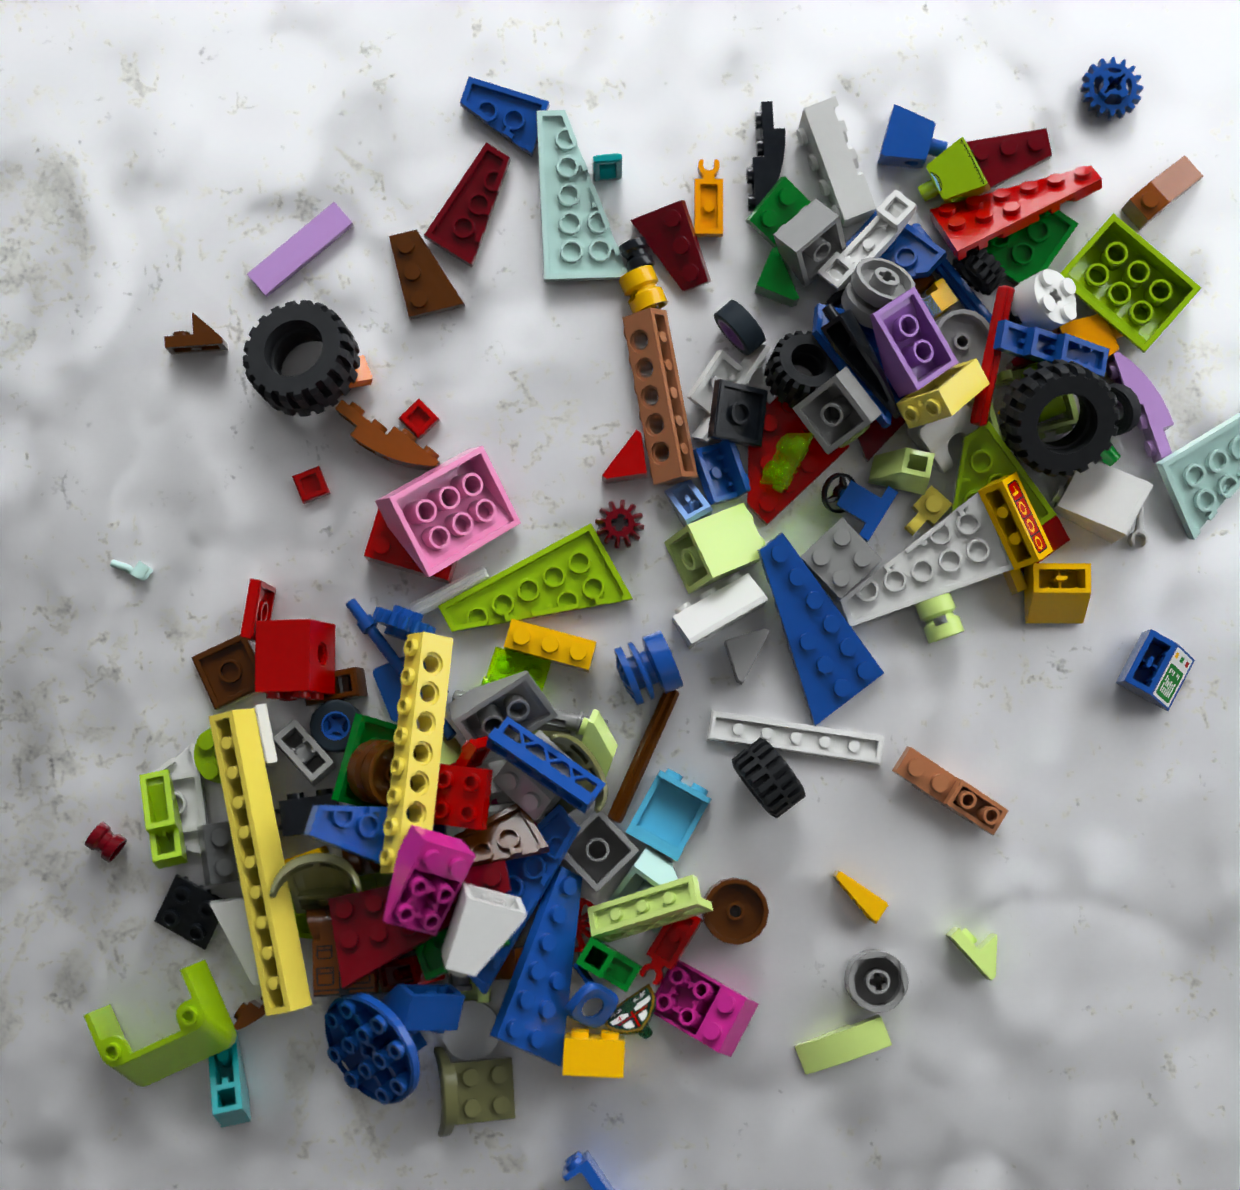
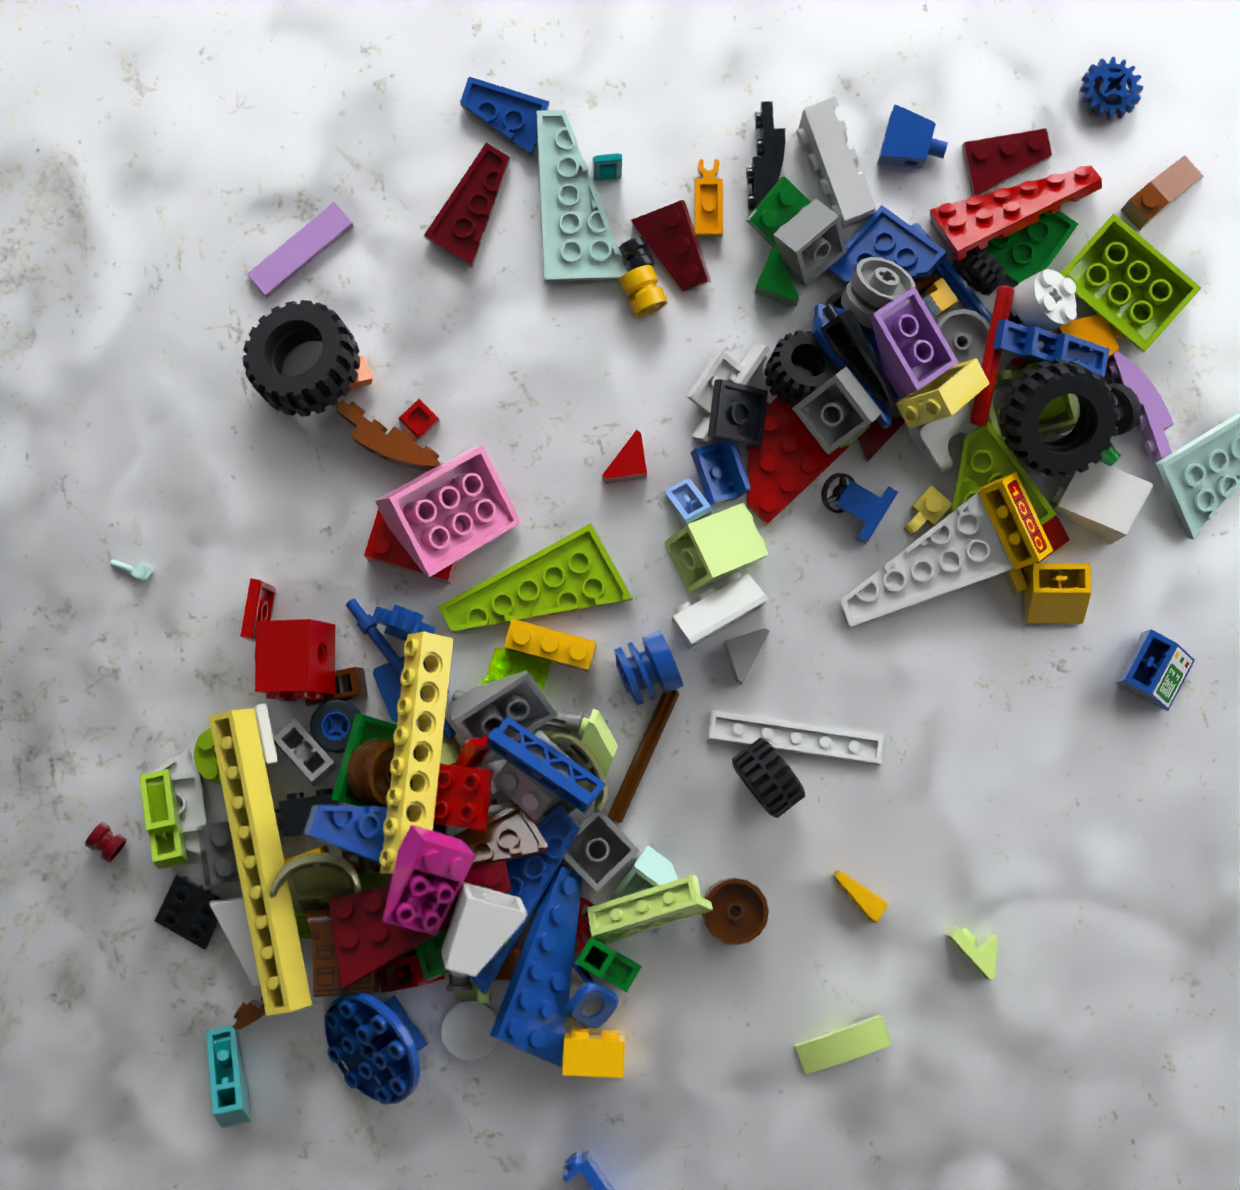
(202, 340): reddish brown slope -> none
(203, 1033): lime windscreen -> none
(227, 671): reddish brown tile -> none
(311, 485): red tile -> none
(421, 277): reddish brown wing -> none
(426, 1007): blue slope -> none
(433, 600): white axle -> none
(474, 1090): olive piece -> none
(612, 517): dark red gear -> none
(634, 1014): shield -> none
(663, 383): nougat brick -> none
(669, 814): medium azure panel -> none
(670, 946): red plate -> none
(703, 1008): dark pink slope -> none
(739, 327): black wheel -> none
(789, 454): clear neon green hinge -> none
(821, 642): blue wing -> none
(840, 559): light grey brick -> none
(872, 241): white slope -> none
(889, 990): light grey brick -> none
(903, 470): yellowish green slope -> none
(936, 608): yellowish green wheel -> none
(950, 791): nougat slope -> none
(954, 175): lime torso -> none
(1139, 530): white hand -> none

